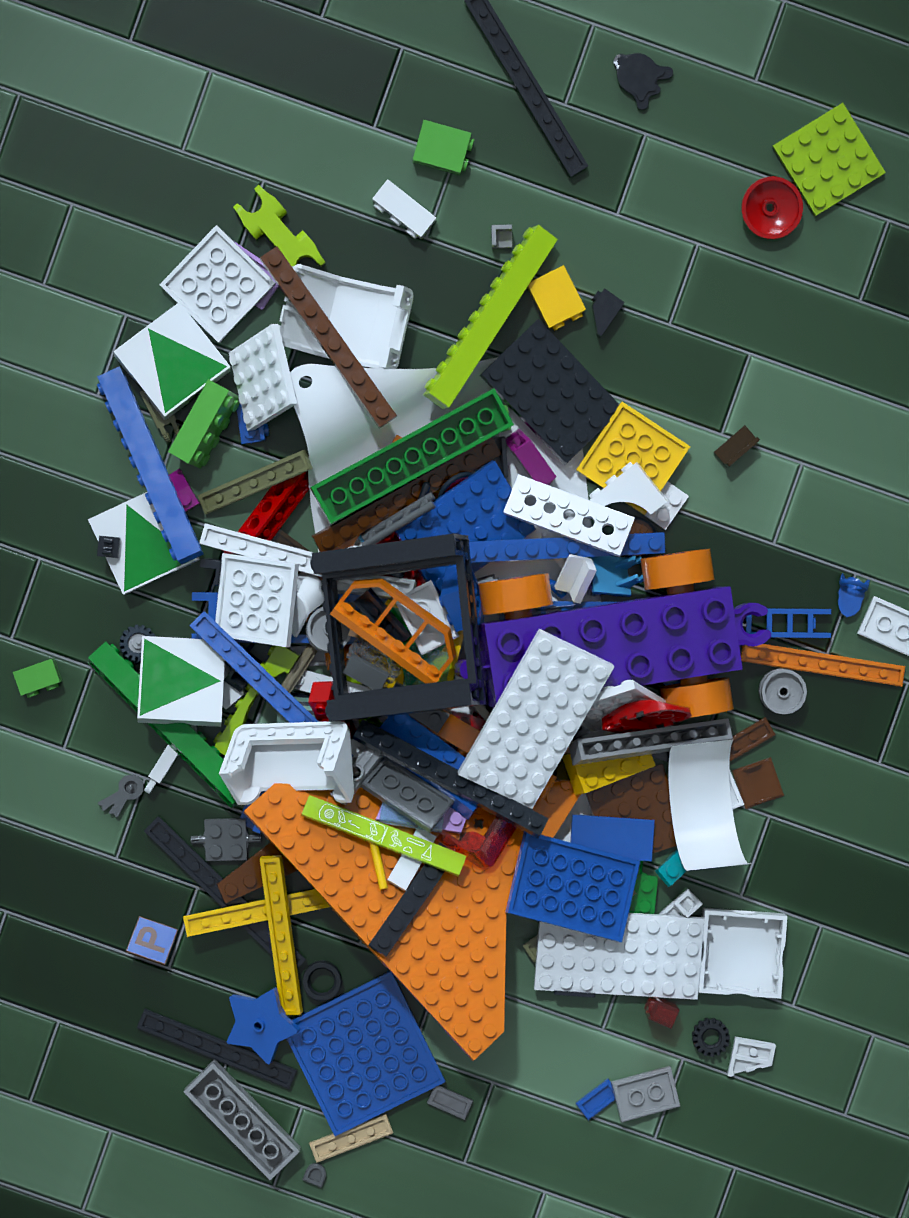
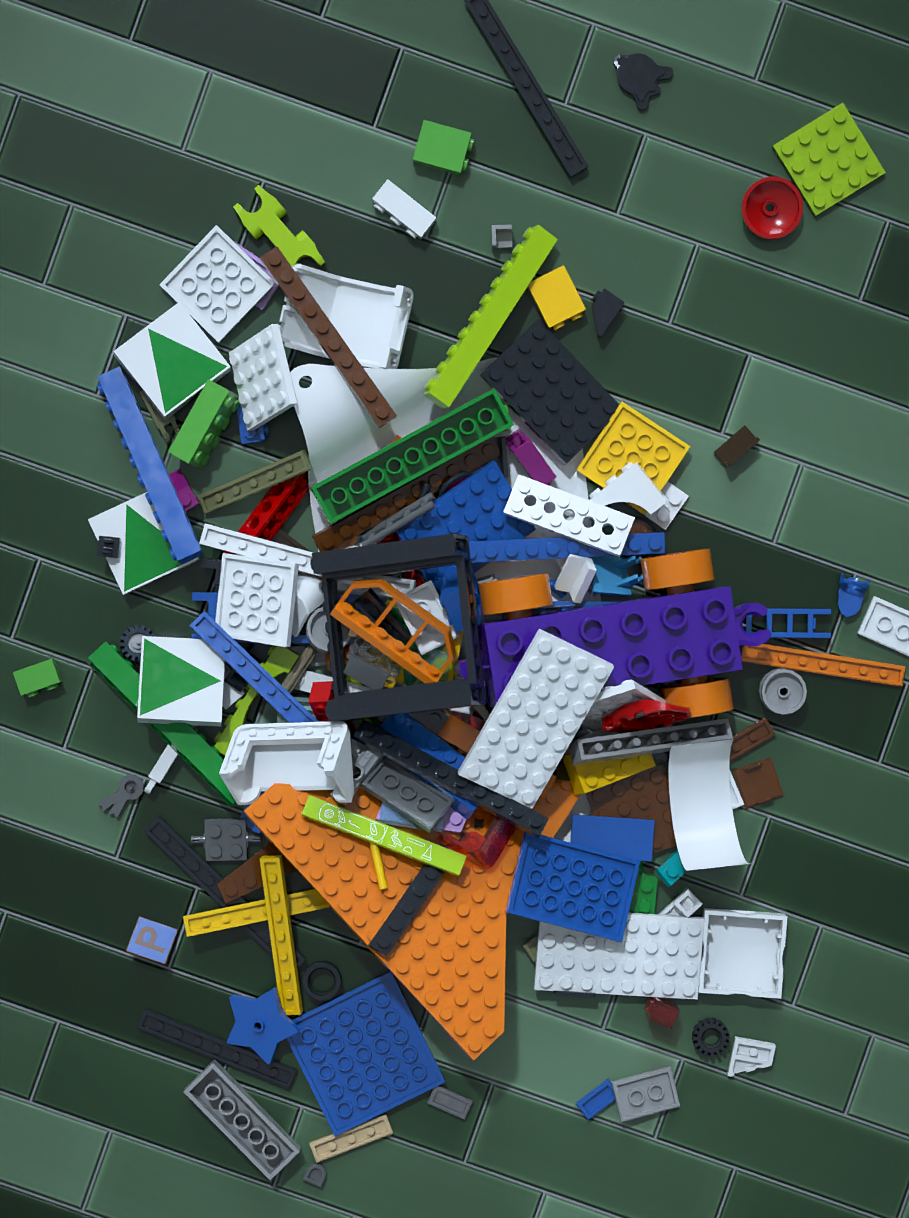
(407, 867): white tile -> none

